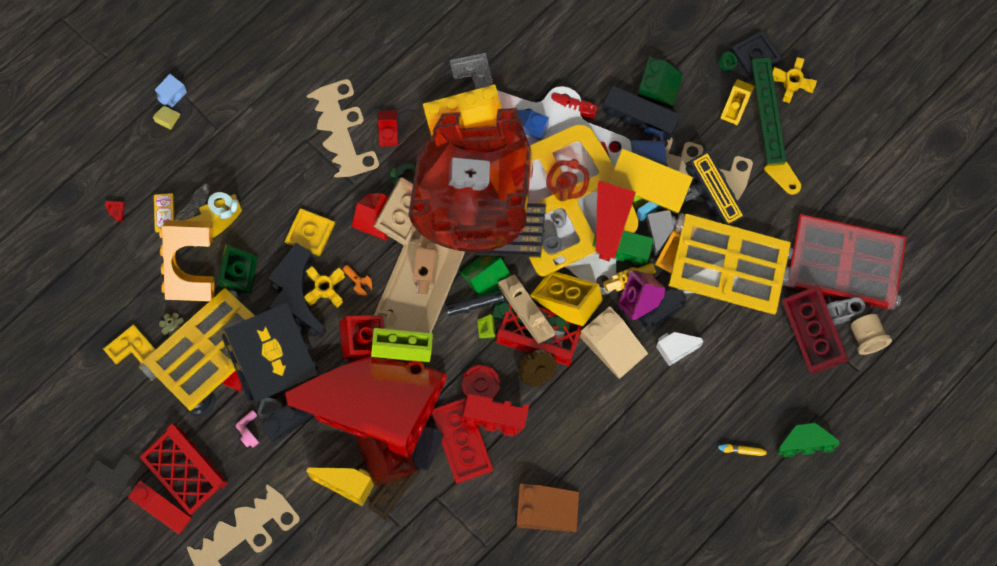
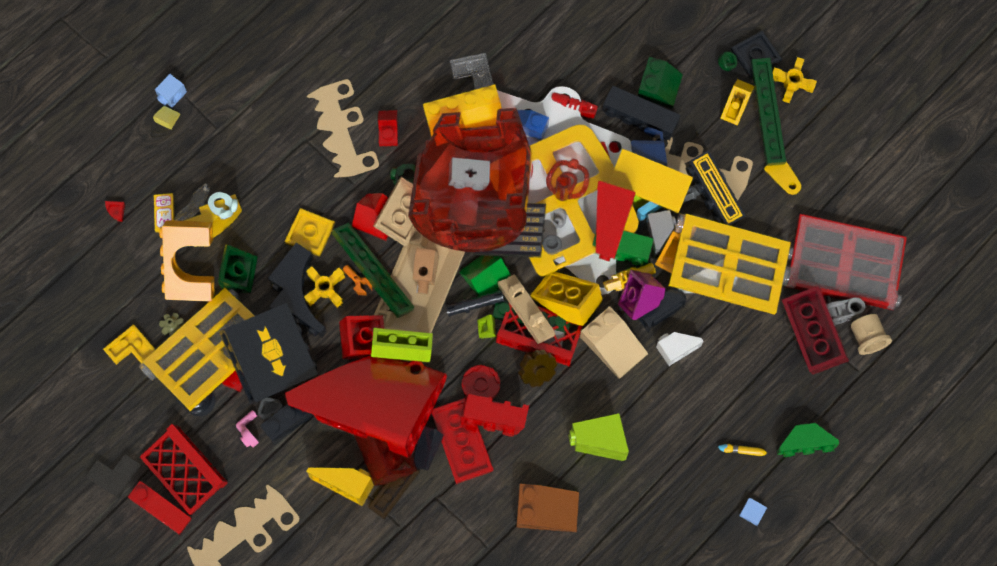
(373, 270): none -> dark green plate
(600, 437): none -> lime slope
(753, 511): none -> light blue tile

